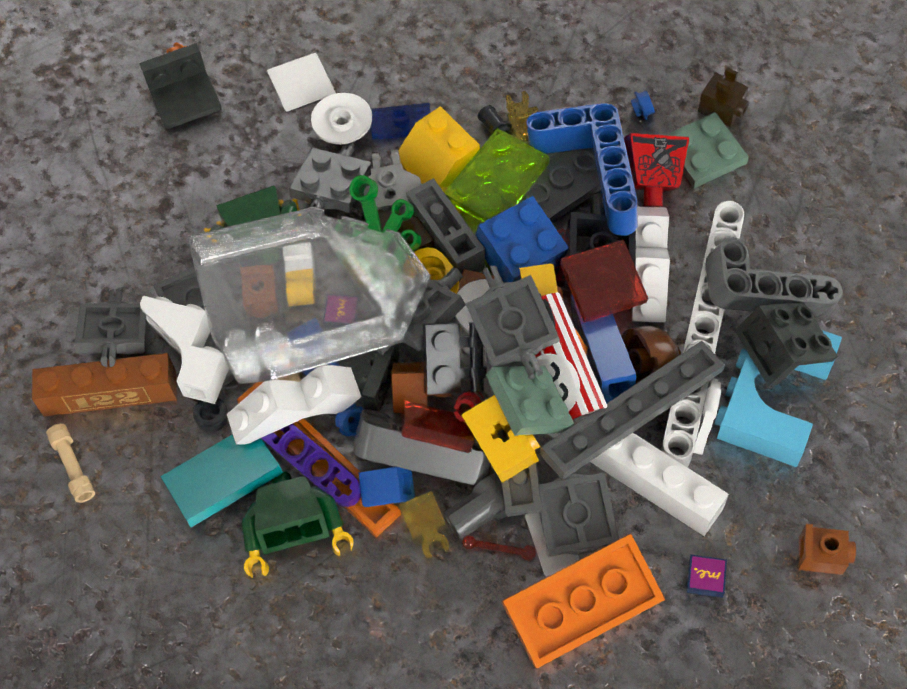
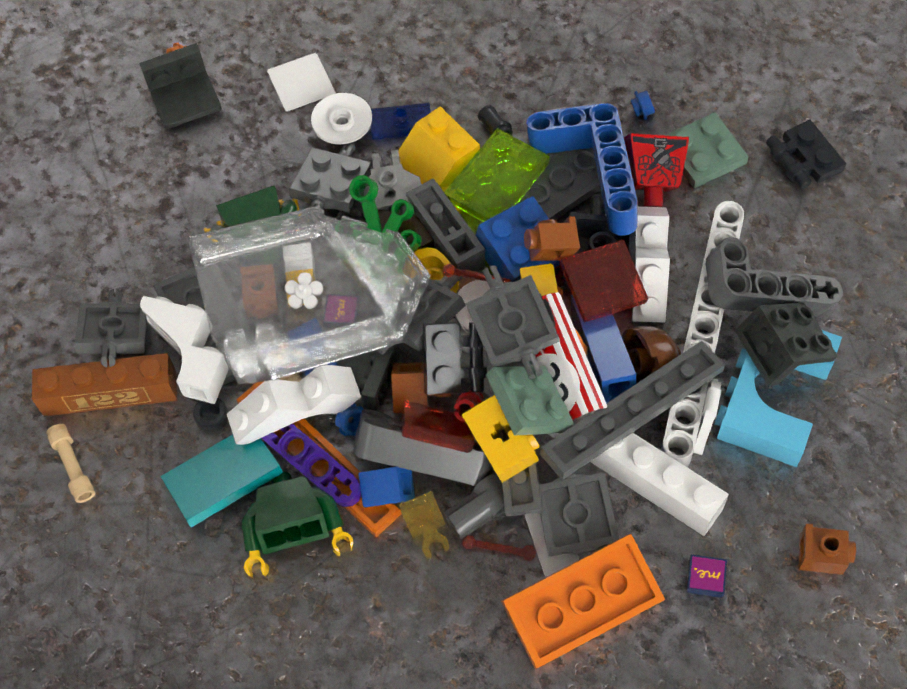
(303, 292): none -> white plant
(449, 270): none -> clear red hinge
(518, 115): clear yellow plate -> none
(552, 240): none -> dark orange brick
(724, 97): dark brown brick -> none
(812, 149): none -> black plate

